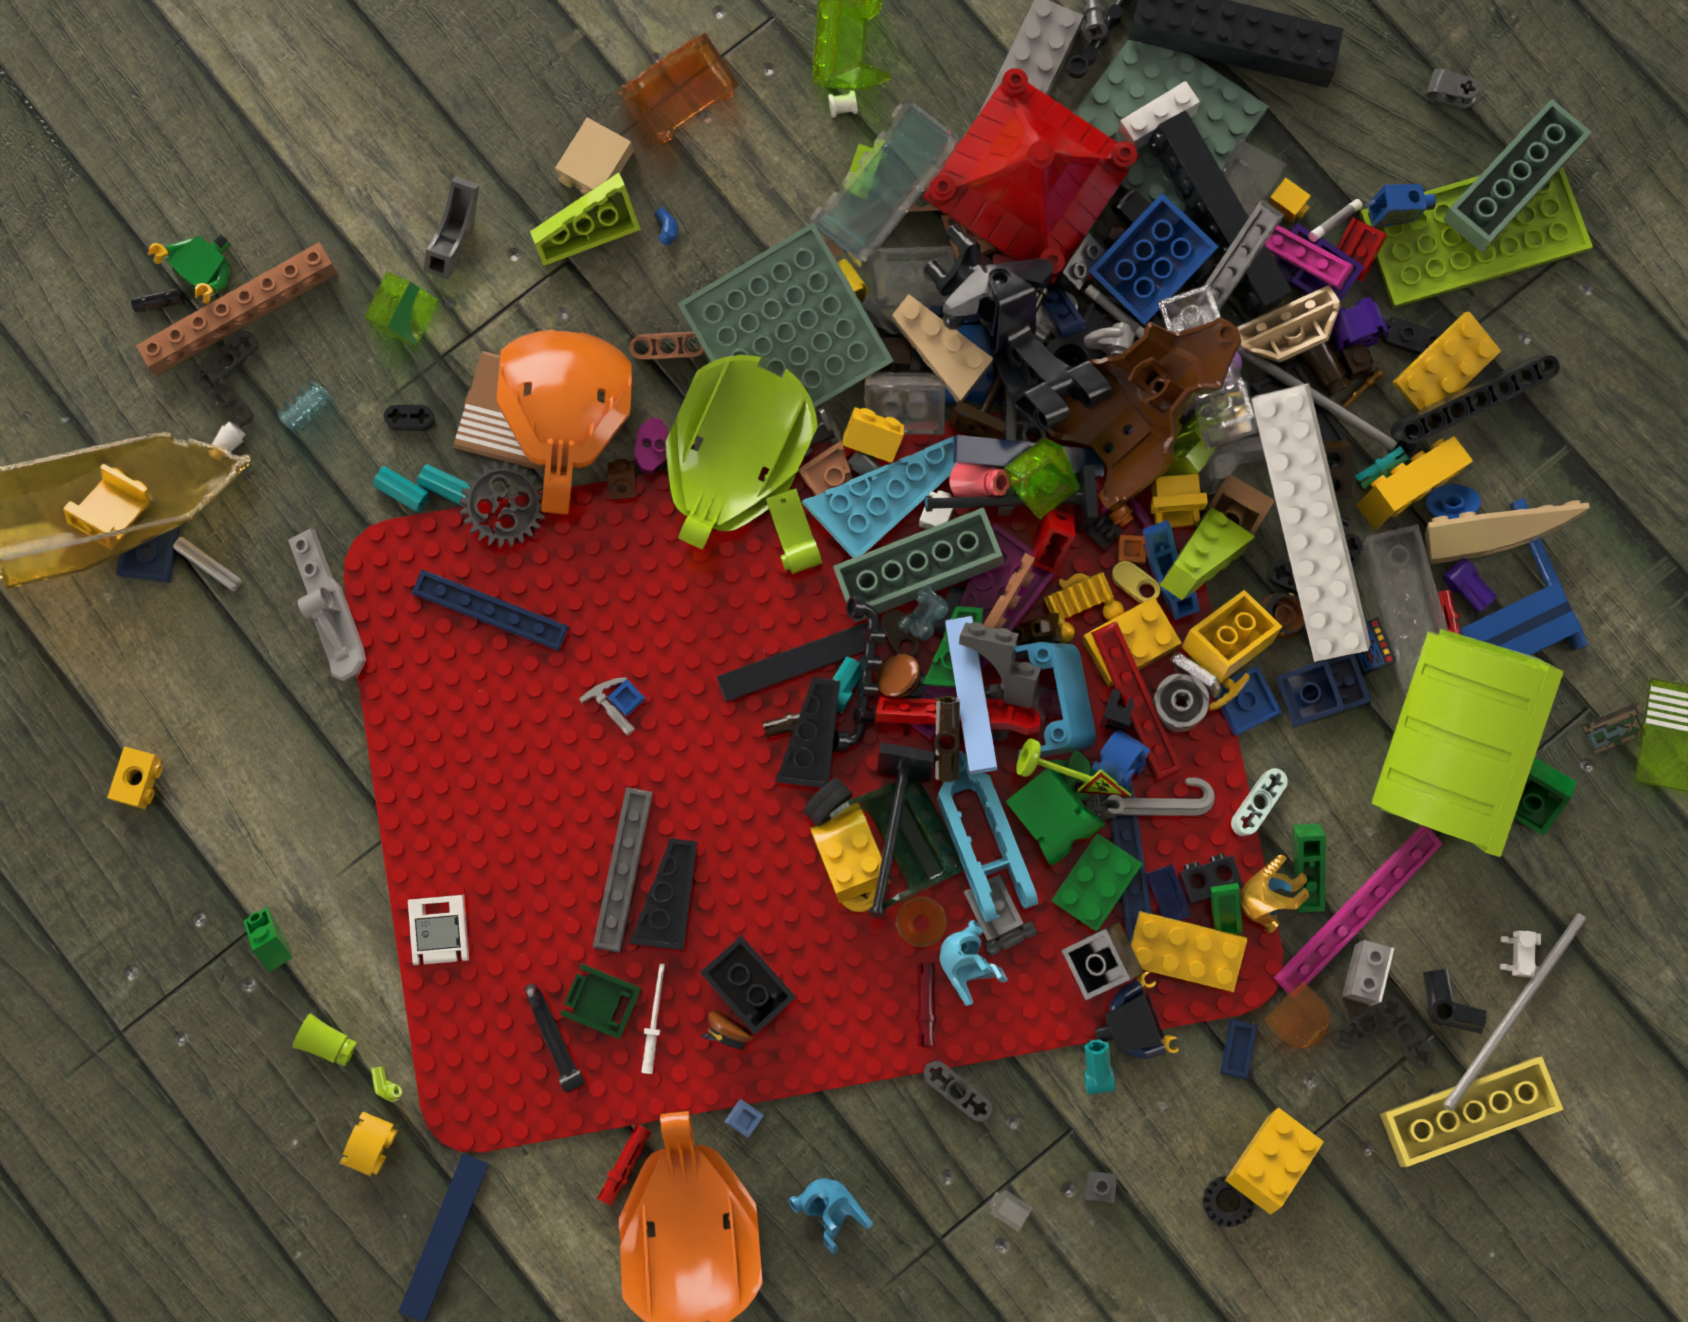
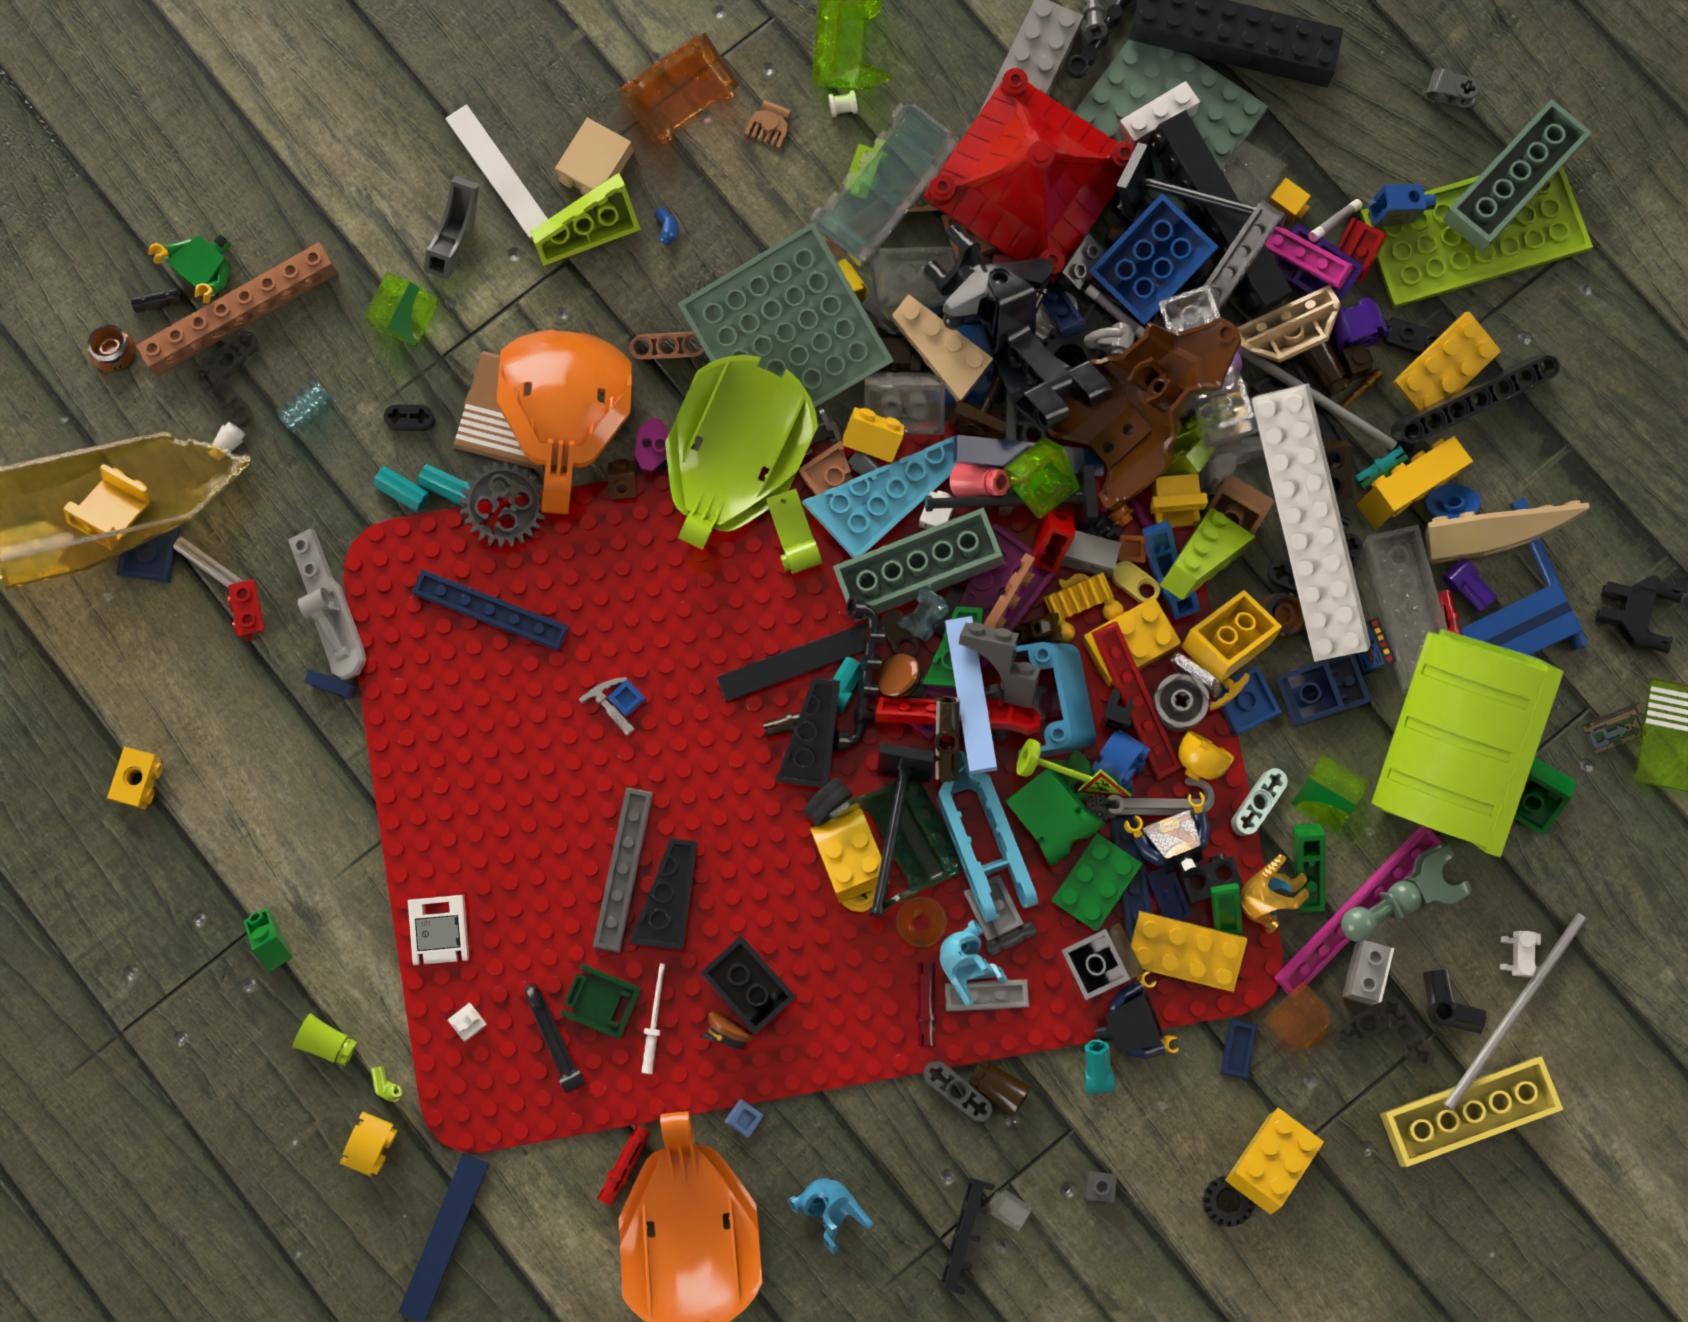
(110, 348): none -> dark orange piece
(246, 610): none -> red bracket
(329, 684): none -> dark blue beam
(467, 1022): none -> white tile
(496, 169): none -> white tile
(771, 121): none -> medium nougat piece
(963, 1234): none -> black hinge
(989, 995): none -> light grey tile
(1000, 1087): none -> dark brown plant
(1092, 554): none -> light grey hinge
(1139, 178): none -> black tile
(1175, 840): none -> torso
(1203, 757): none -> yellow cylinder
(1329, 793): none -> clear neon green slope
(1405, 897): none -> sand green piece
(1636, 609): none -> black connector

